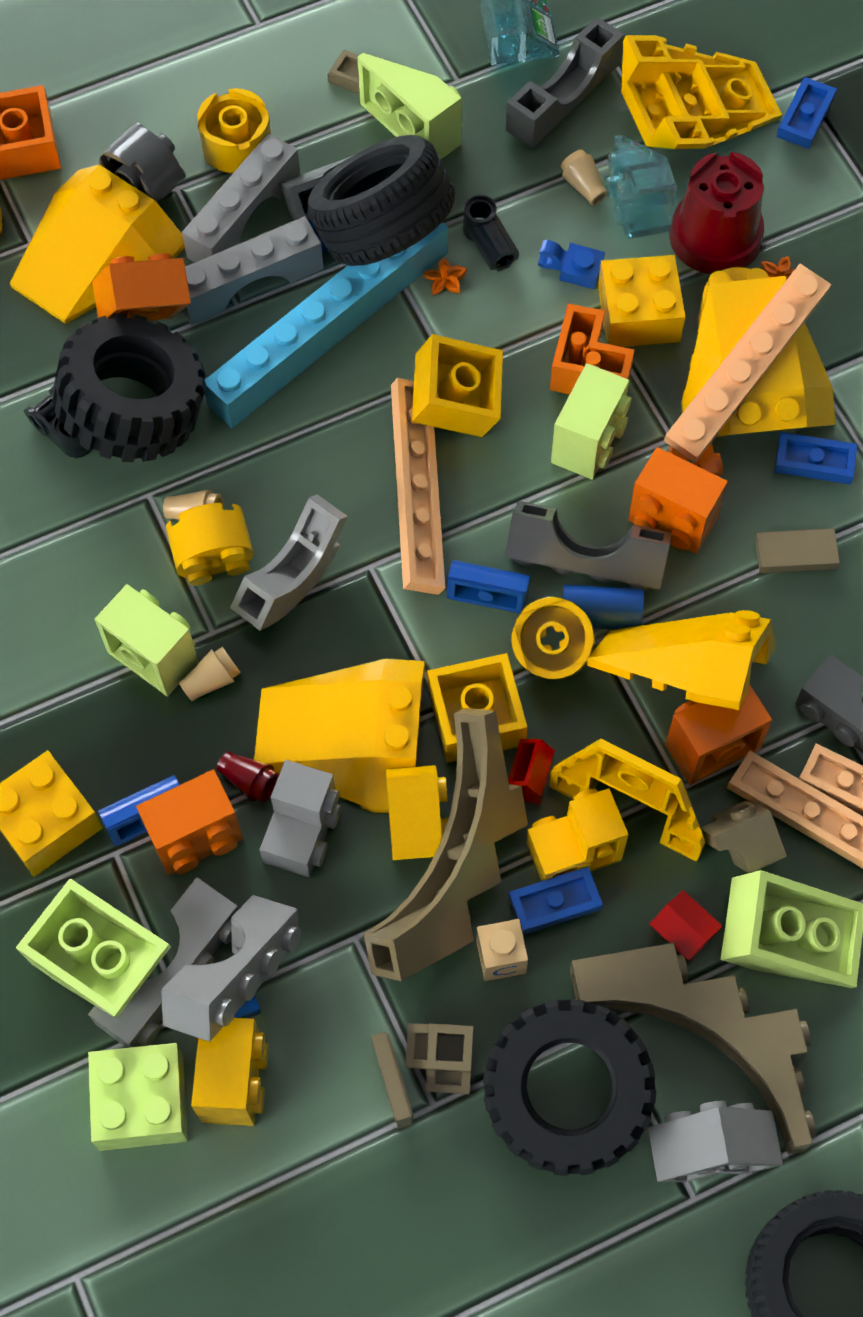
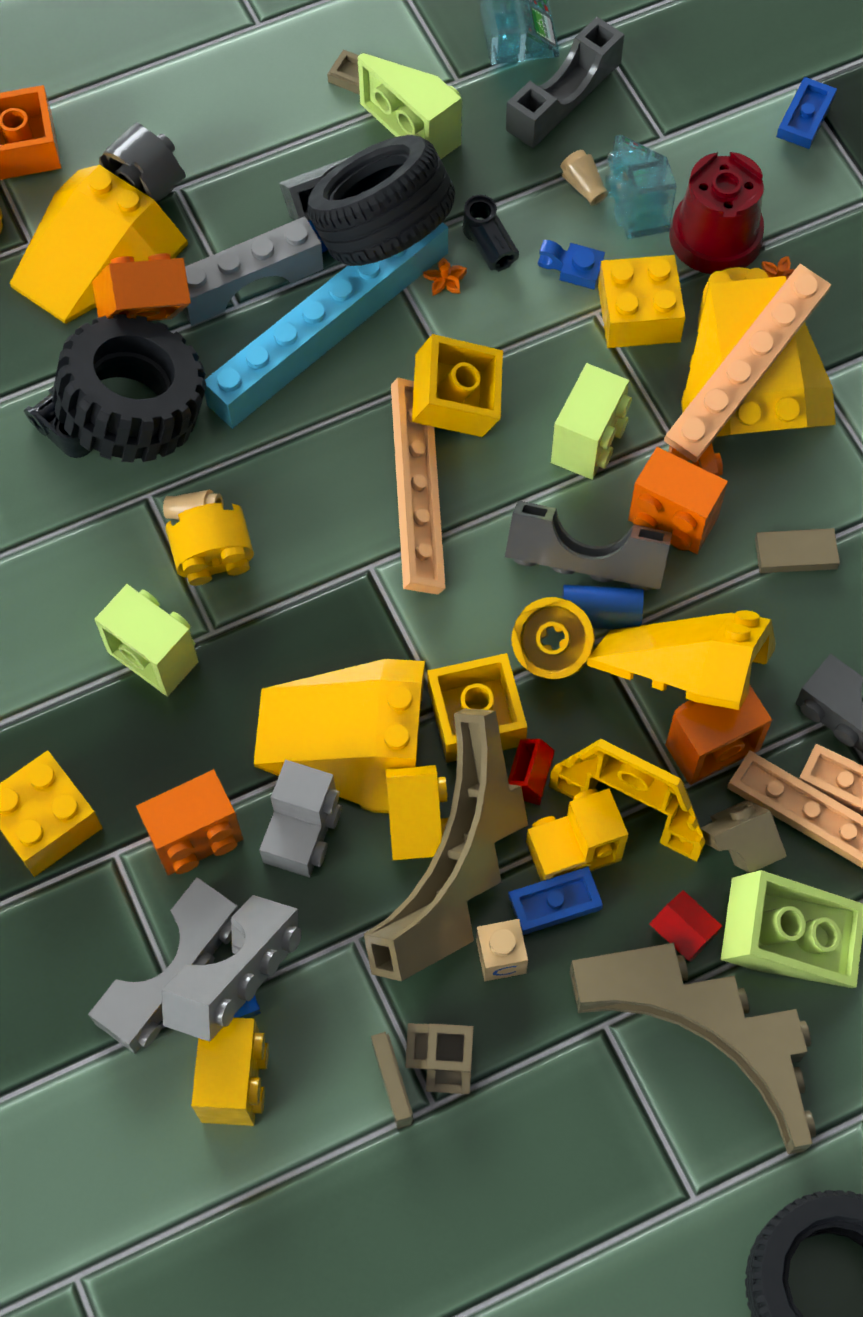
(92, 948): yellowish green slope -> none
(123, 818): blue brick -> none
(137, 1096): yellowish green brick -> none
(209, 674): tan cone -> none
(226, 213): light grey arch -> none
(231, 127): yellow brick -> none
(250, 776): dark red cone -> none
(289, 577): light grey arch -> none
(488, 586): blue brick -> none
(555, 1148): black tyre -> none
(580, 345): orange brick -> none
(692, 97): yellow wedge -> none
(714, 1142): light grey brick -> none
(815, 458): blue plate -> none

